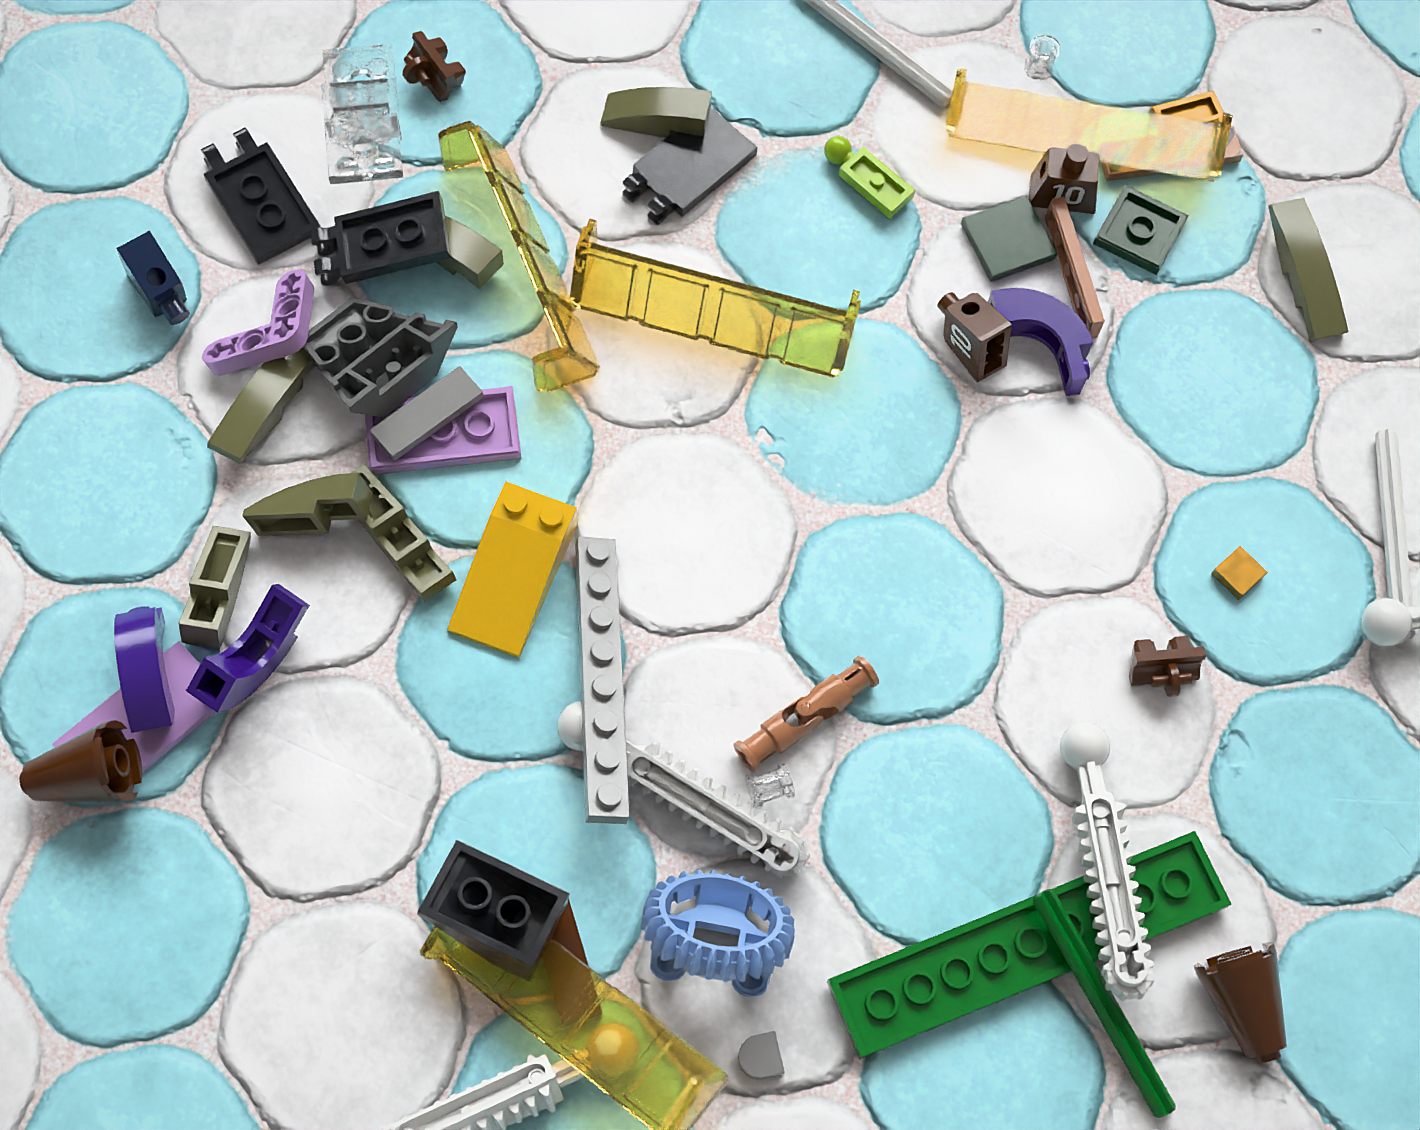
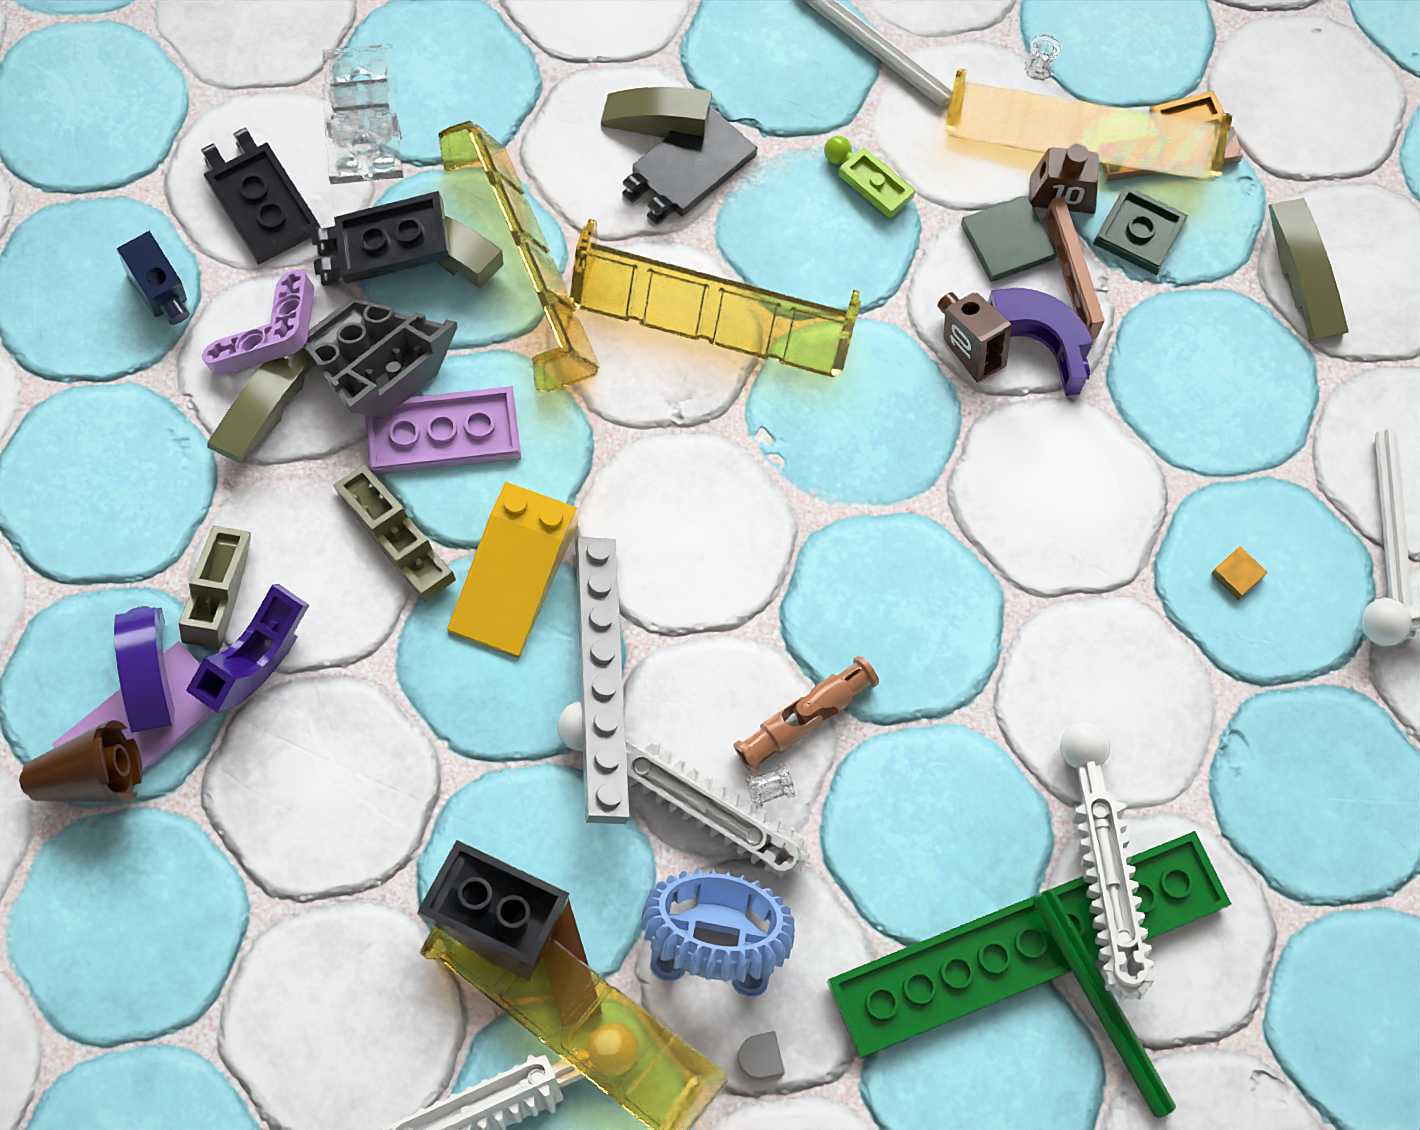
(311, 506): olive slope -> none
(426, 413): light grey tile -> none
(427, 65): reddish brown hips -> none
(1166, 667): reddish brown hips -> none
(1248, 998): reddish brown cone -> none

